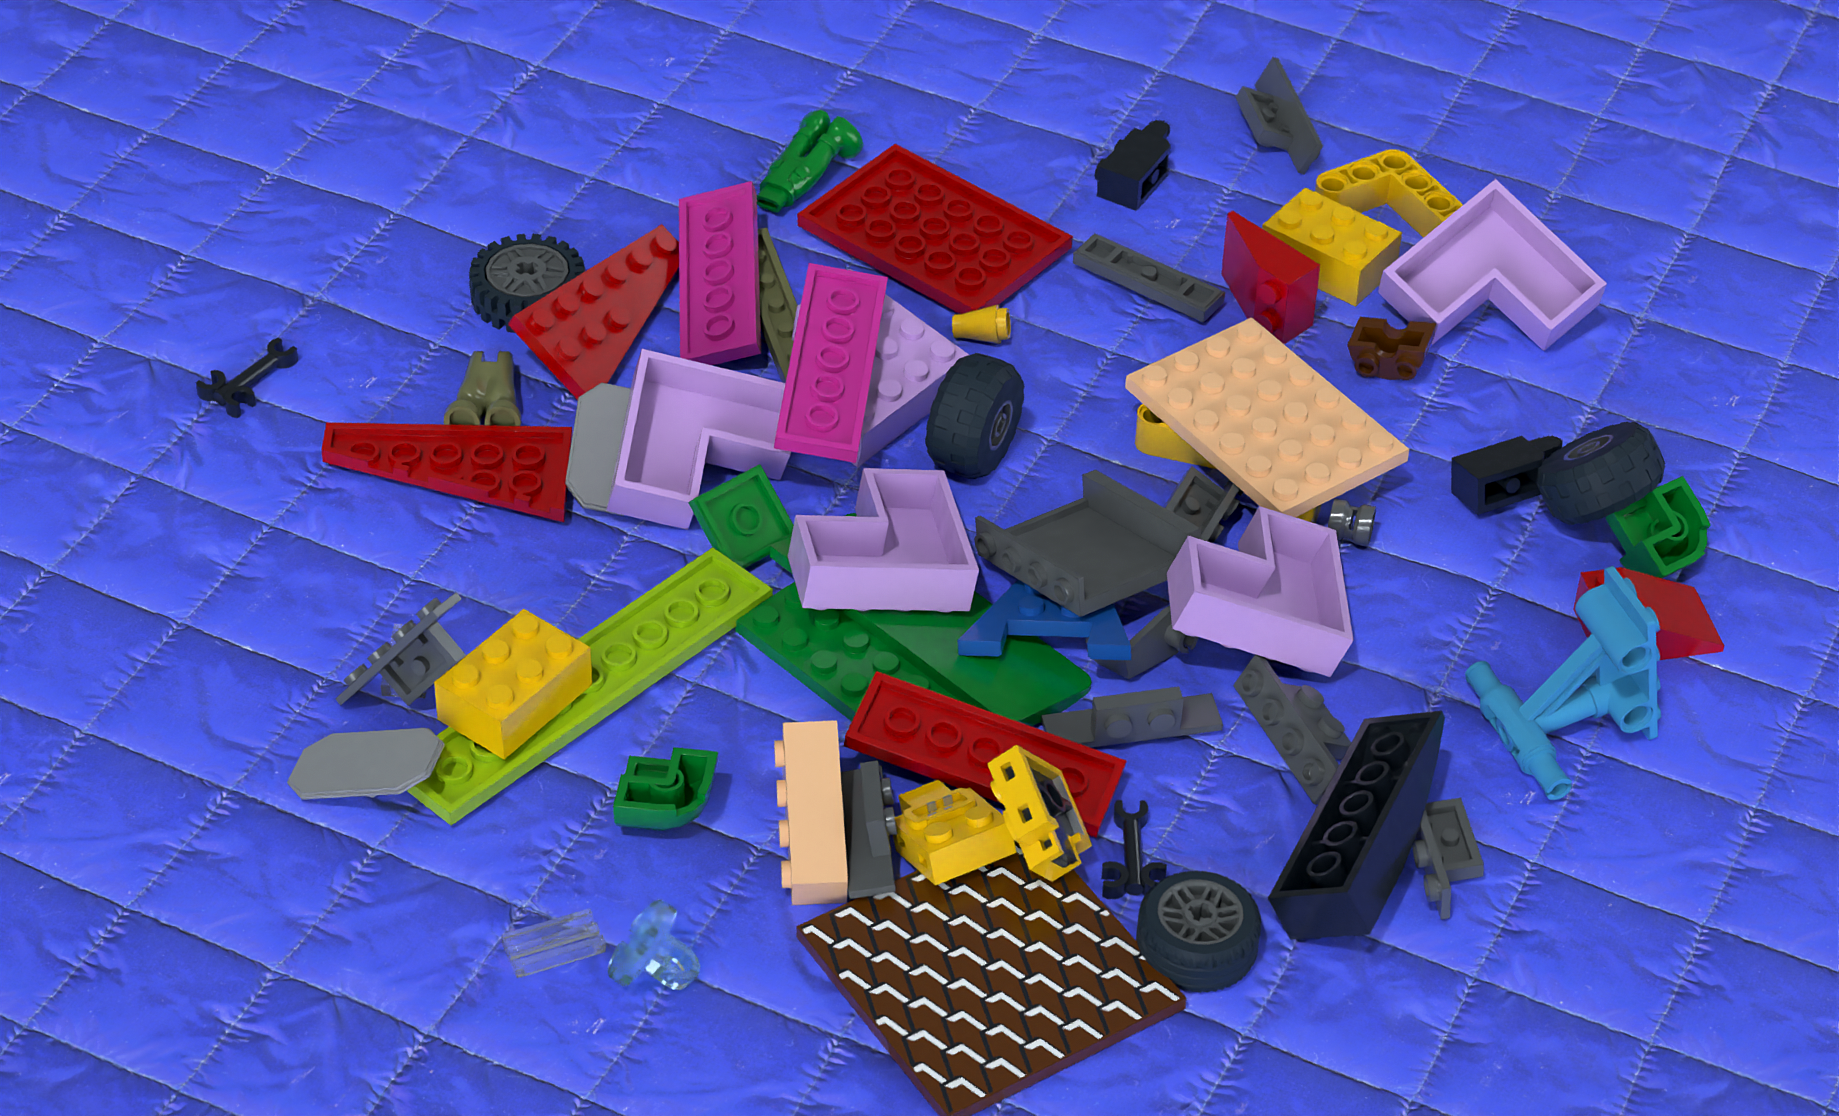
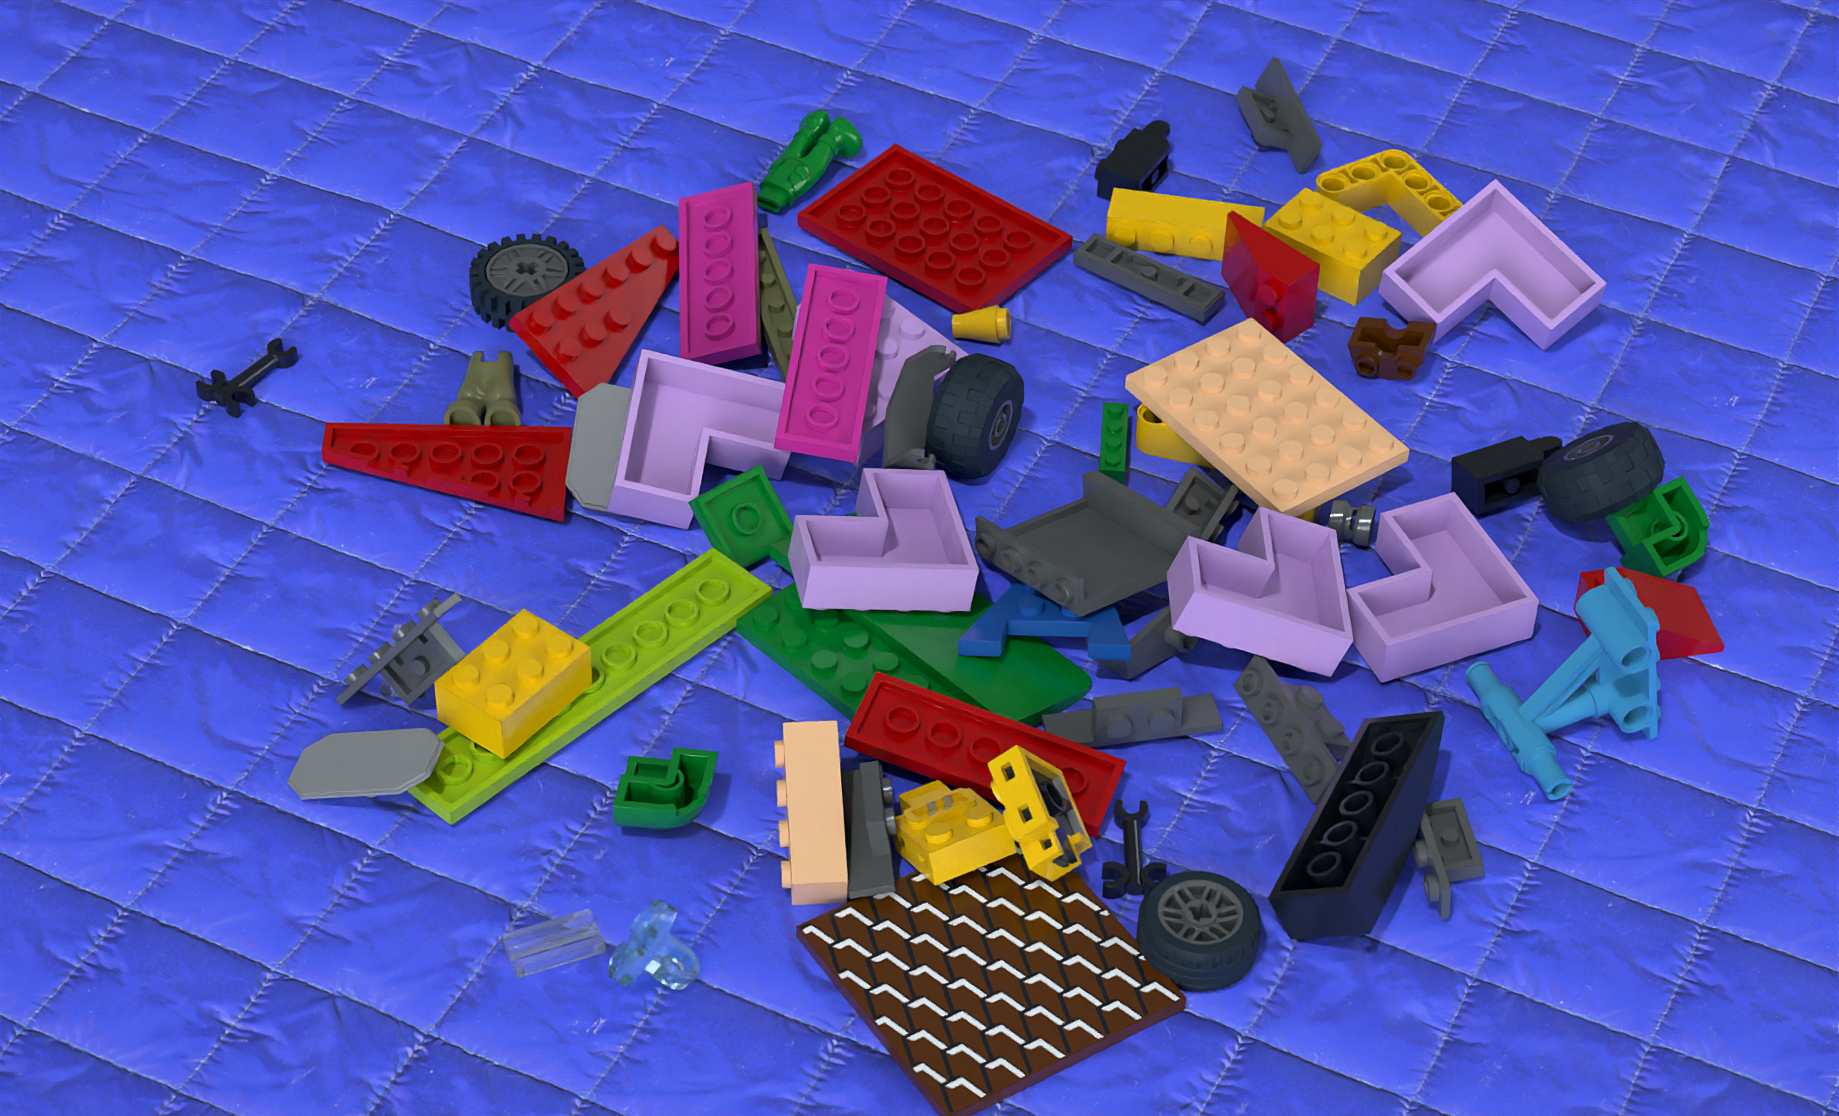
(910, 409): none -> dark grey piece
(1113, 441): none -> green piece
(1173, 223): none -> yellow brick
(1446, 592): none -> lavender piece

